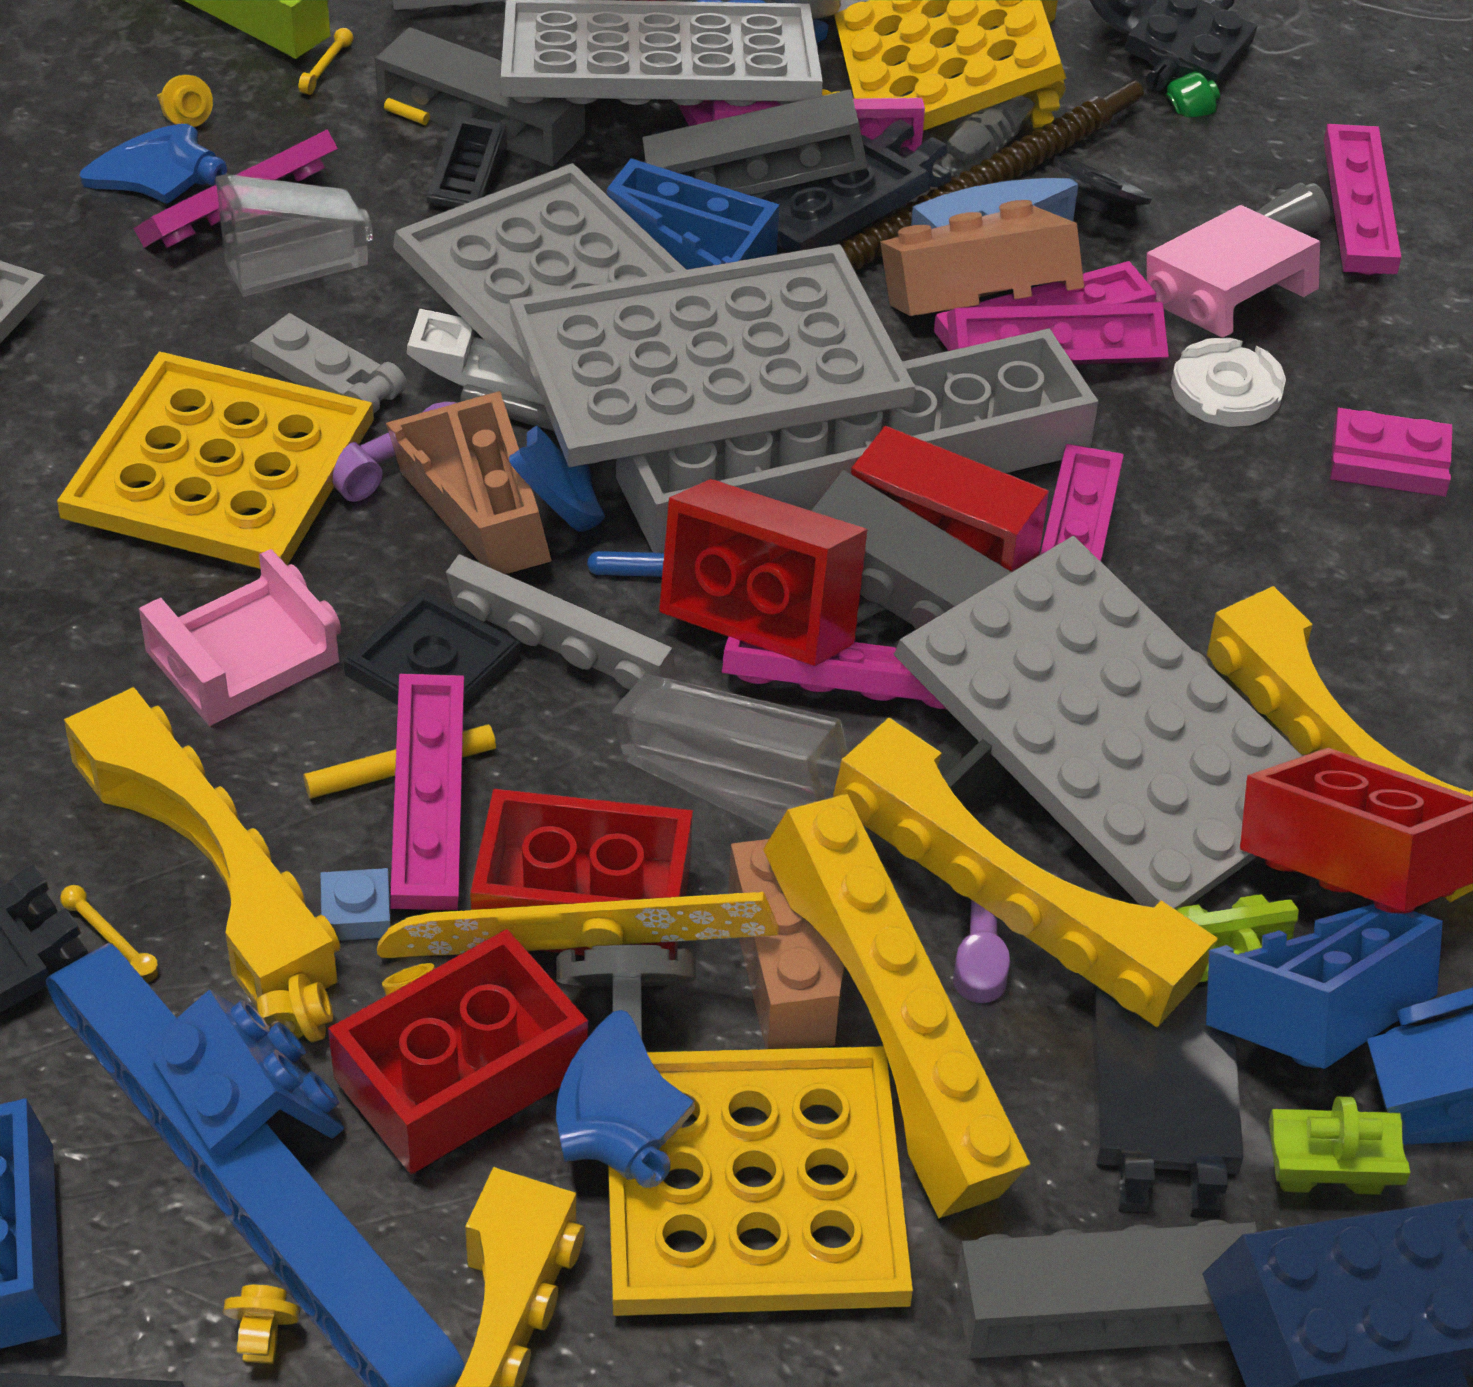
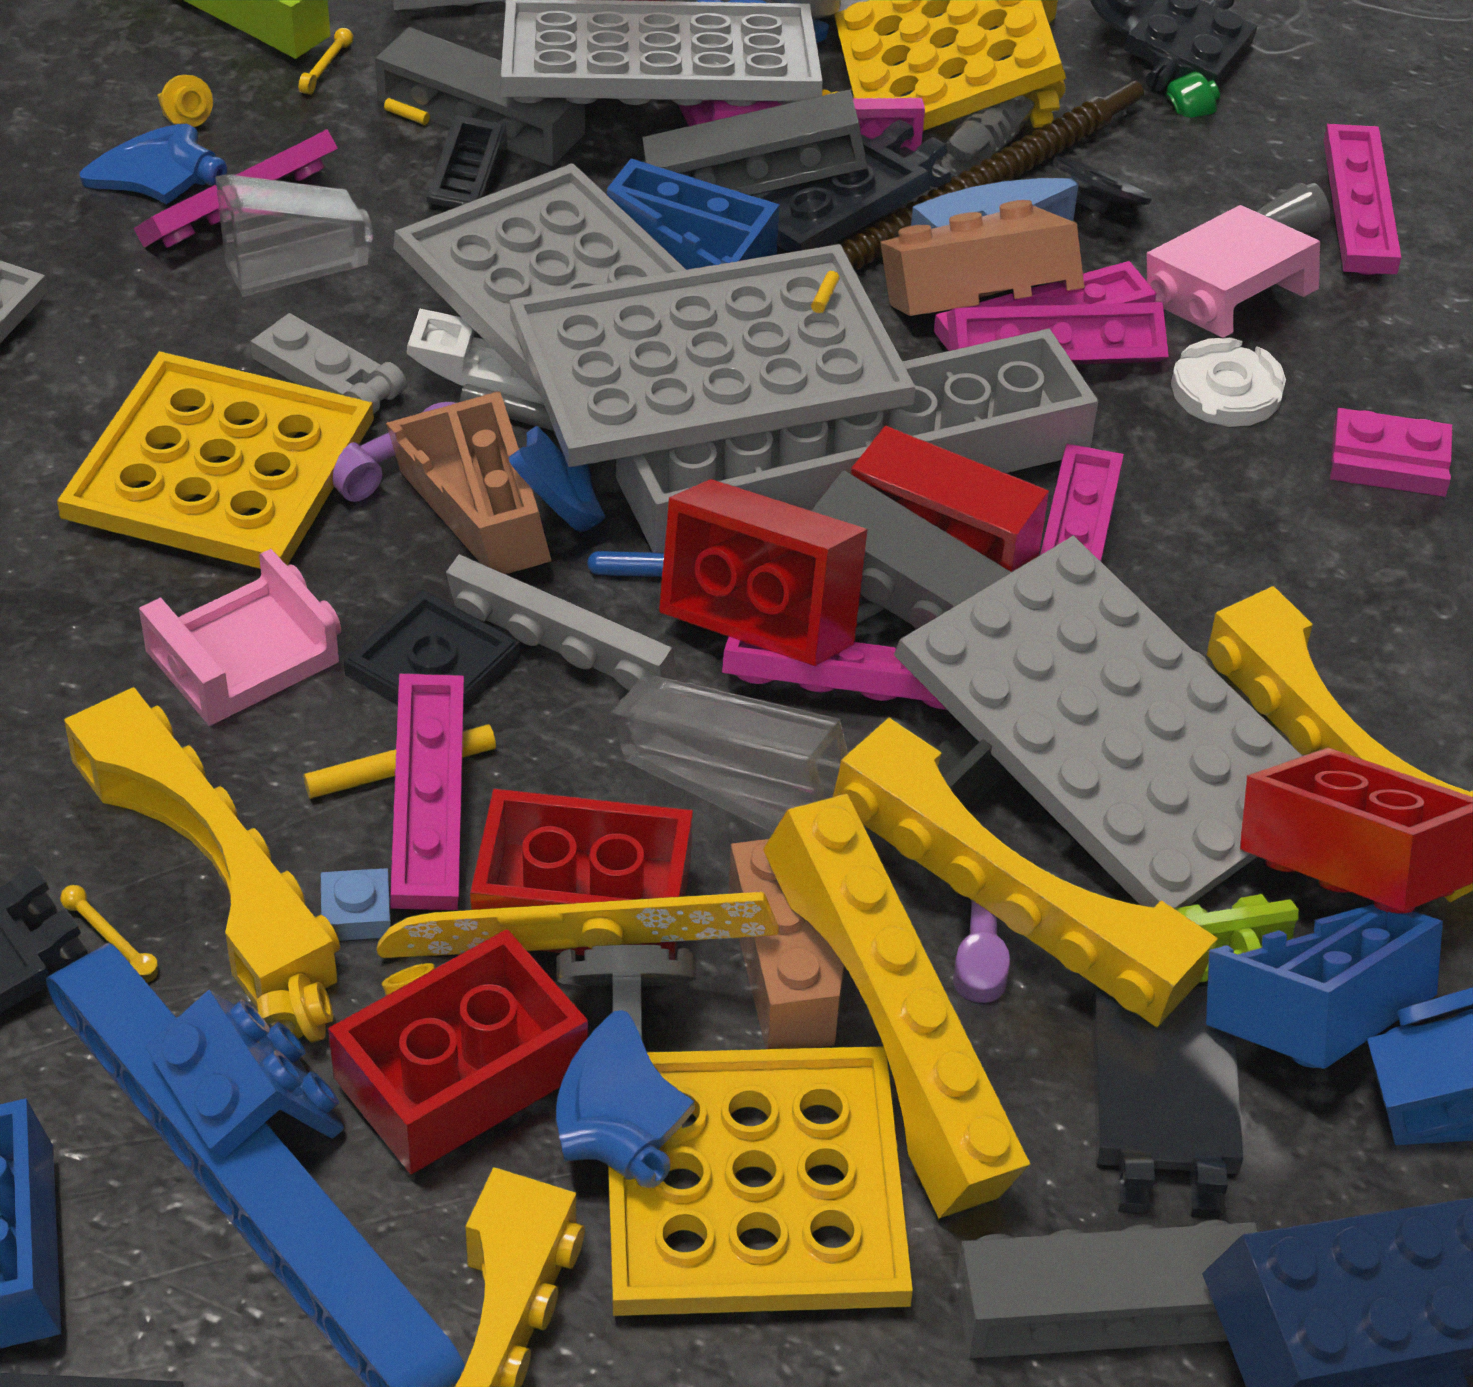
(260, 1313): yellow plate -> none
(825, 291): none -> yellow piece
(1338, 1148): lime hips -> none

